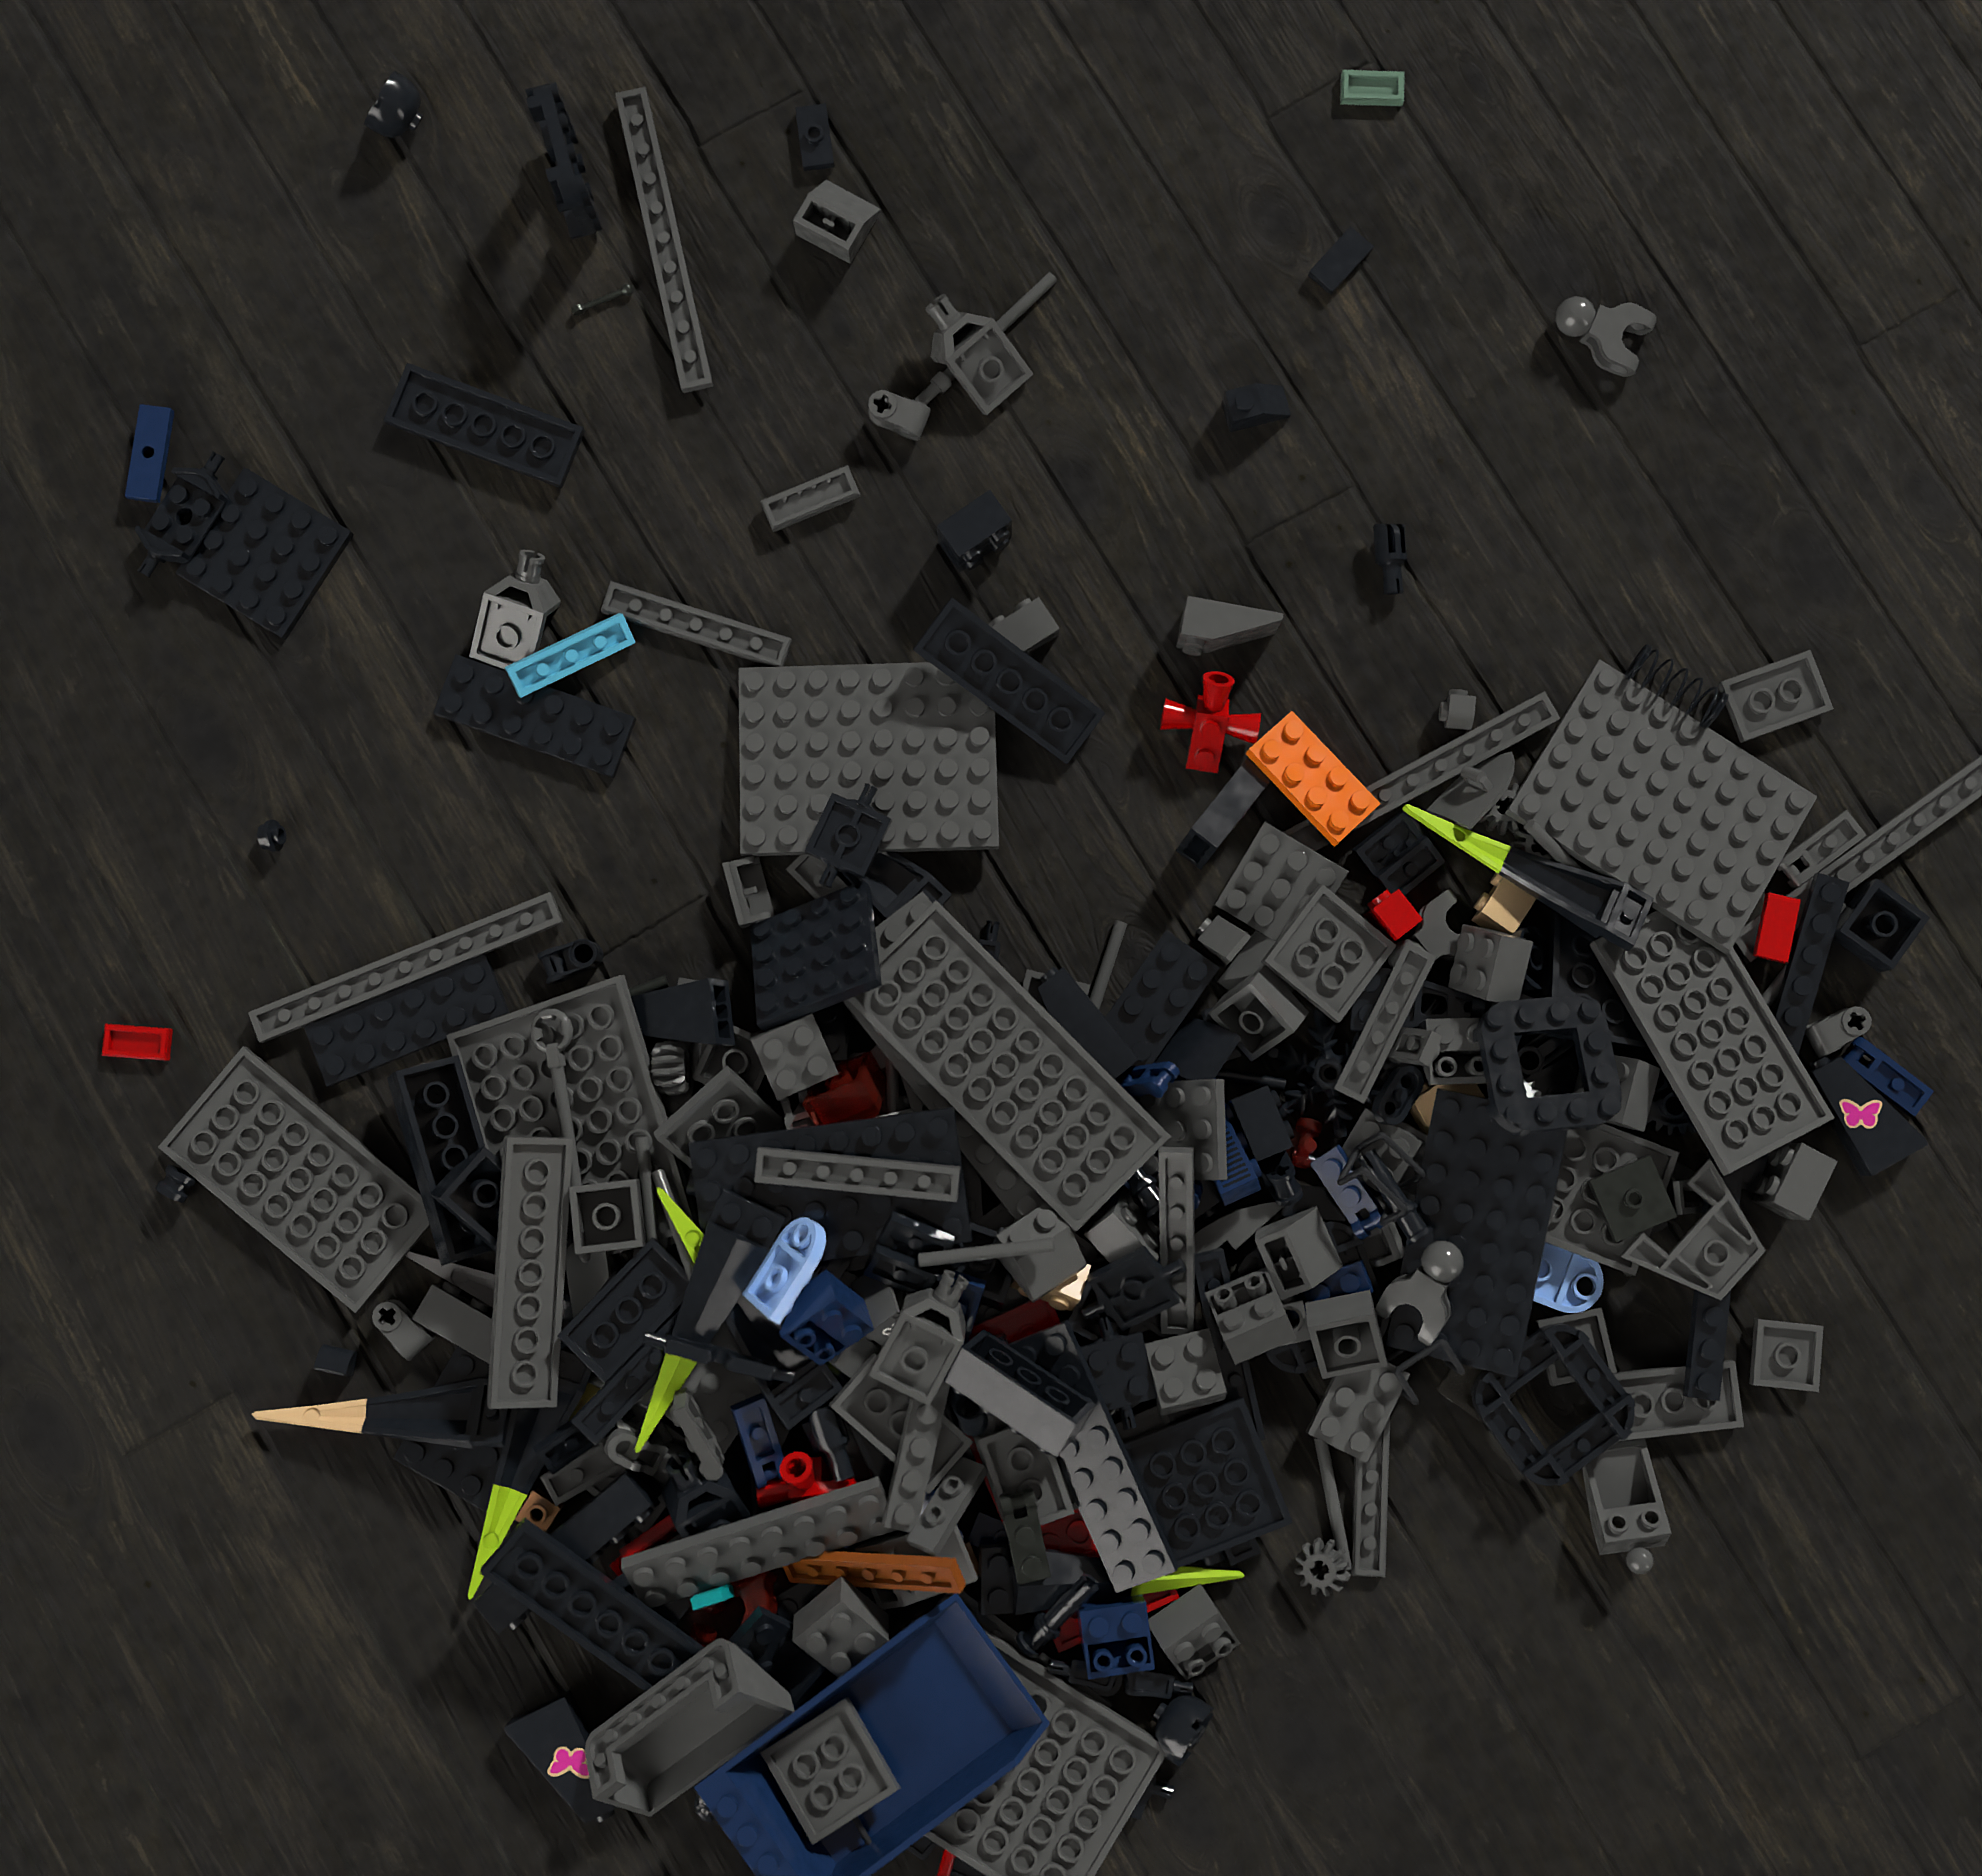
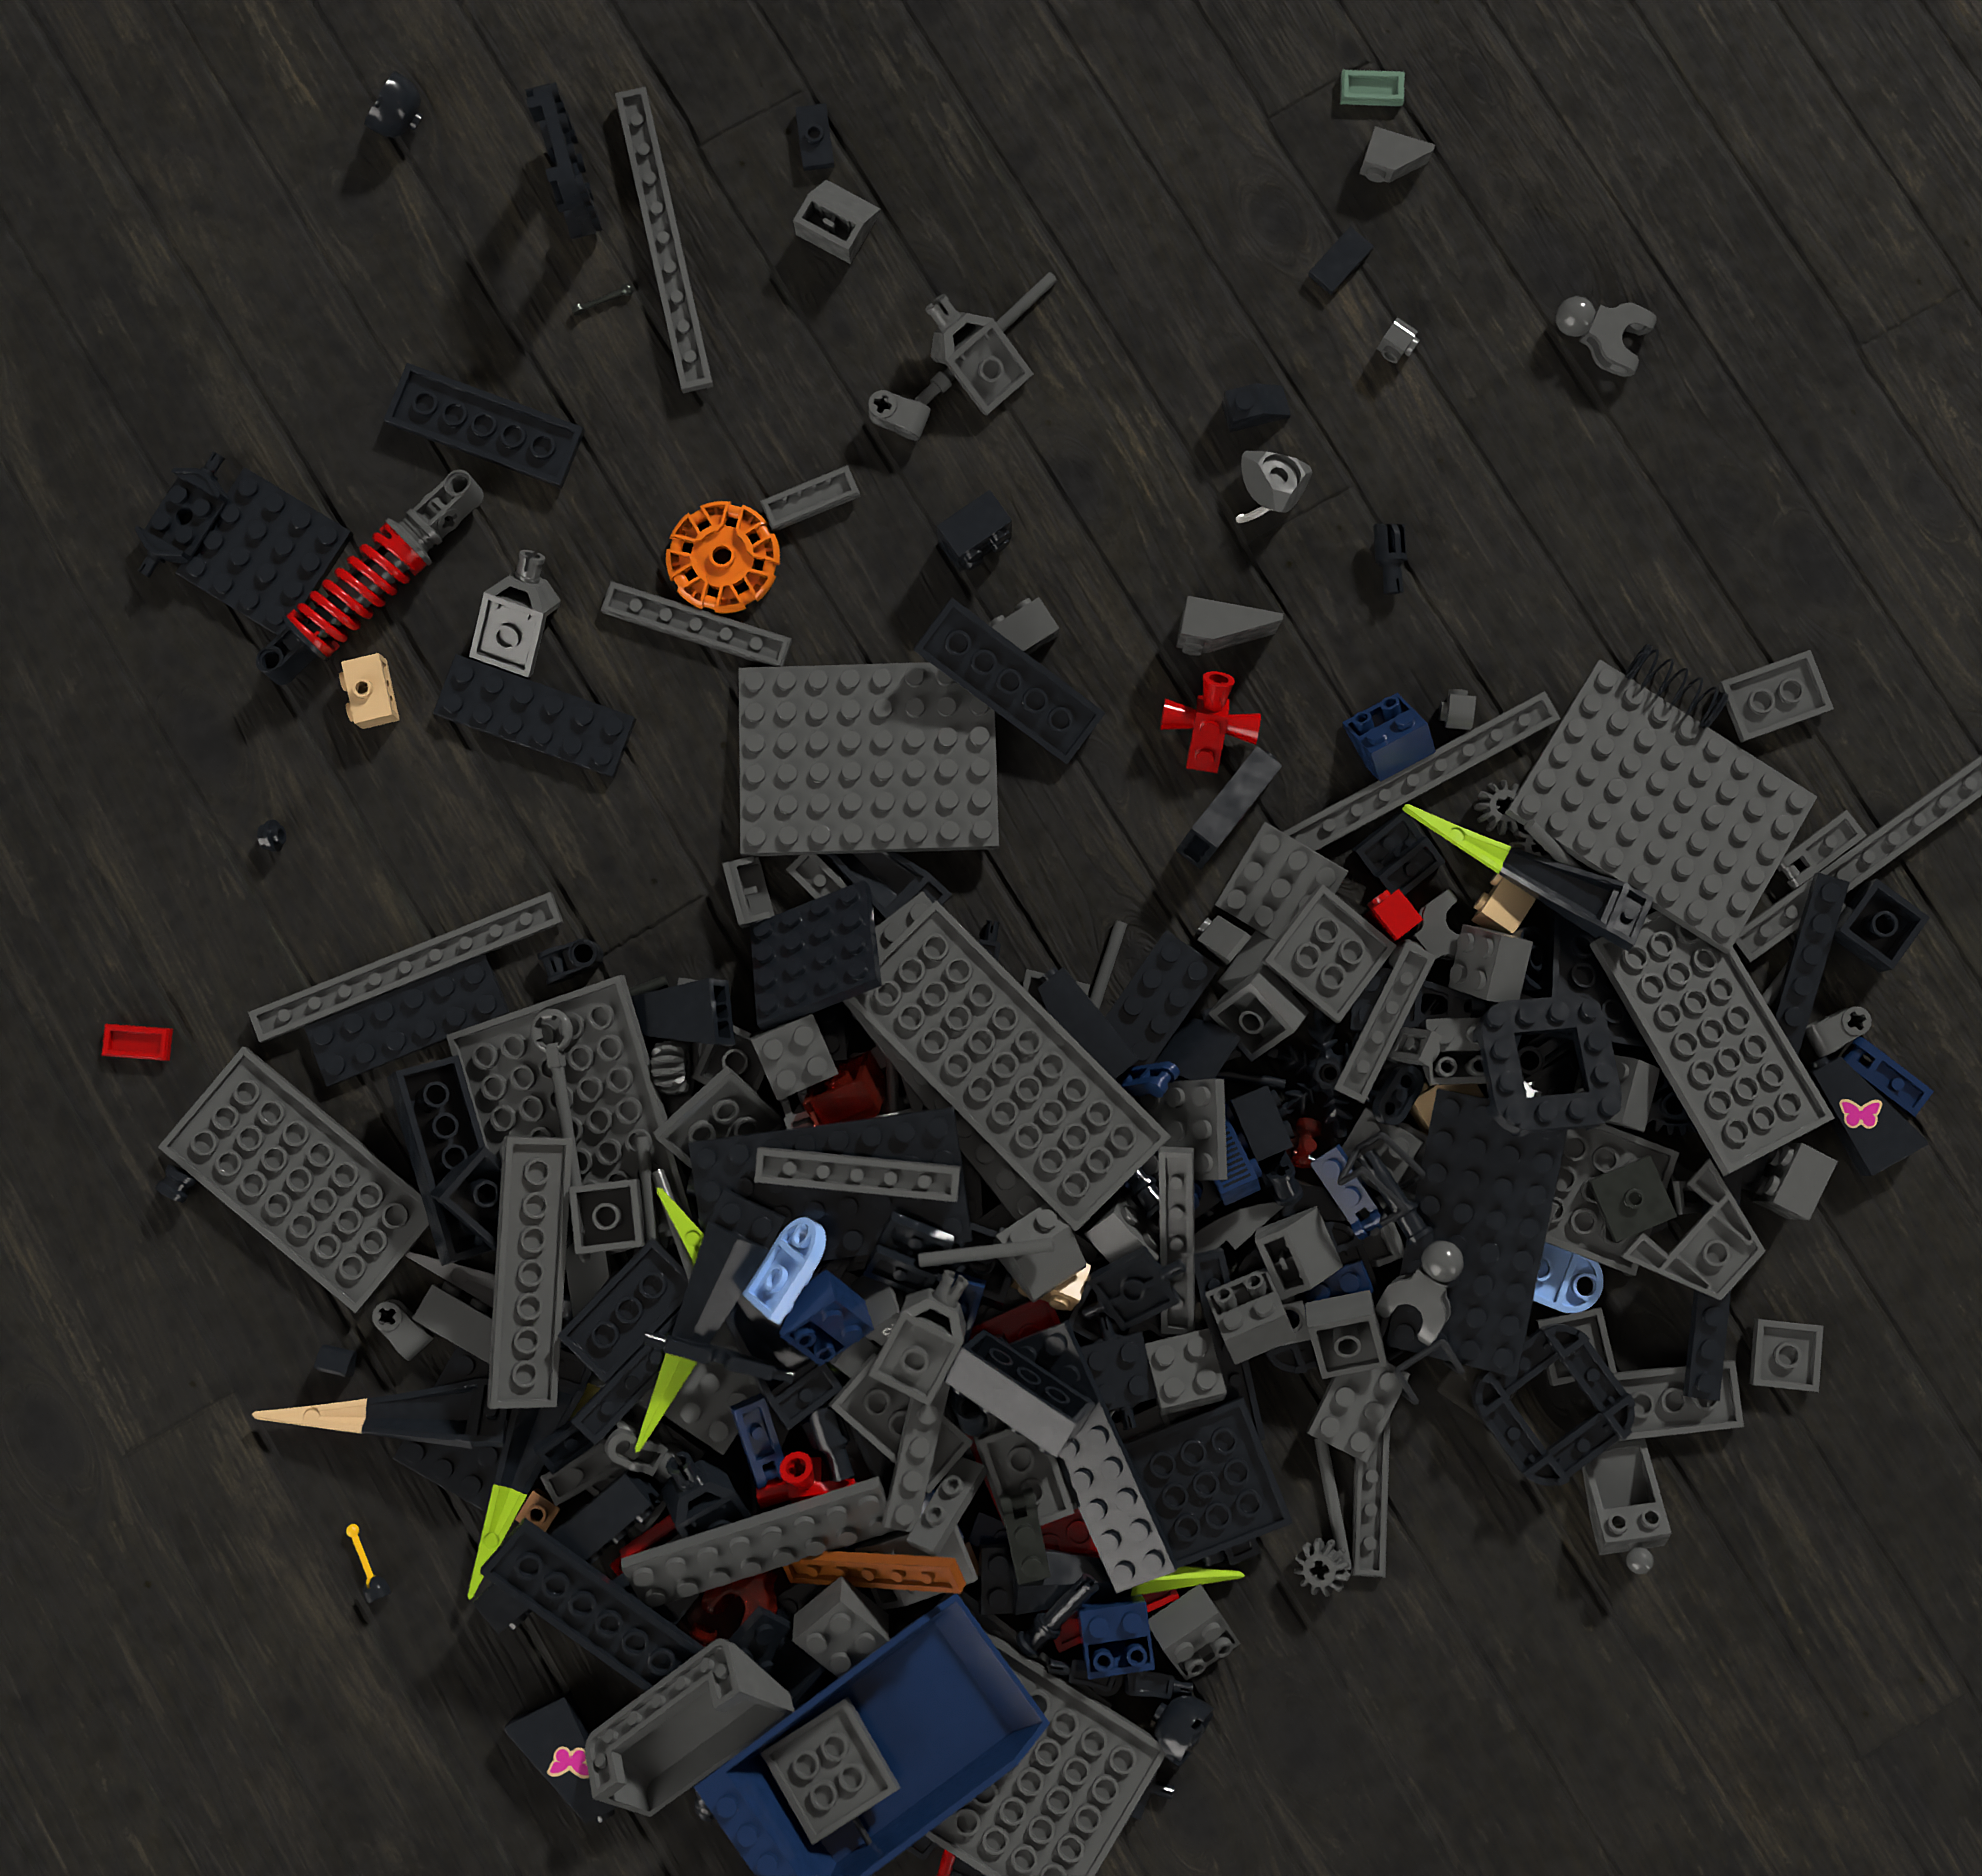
(151, 435): dark blue tile -> none
(369, 691): none -> tan brick
(375, 1586): none -> hinge
(400, 549): none -> piece
(570, 655): medium azure plate -> none
(697, 1434): dark grey hinge -> none
(712, 1596): teal tile -> none
(736, 570): none -> orange plate
(848, 835): black plate -> none
(1273, 481): none -> dark grey hat
(1312, 778): orange plate -> none
(1389, 736): none -> dark blue slope
(1393, 155): none -> dark grey slope
(1398, 341): none -> dark grey plate
(1475, 791): dark grey shield -> none
(1776, 927): red tile -> none

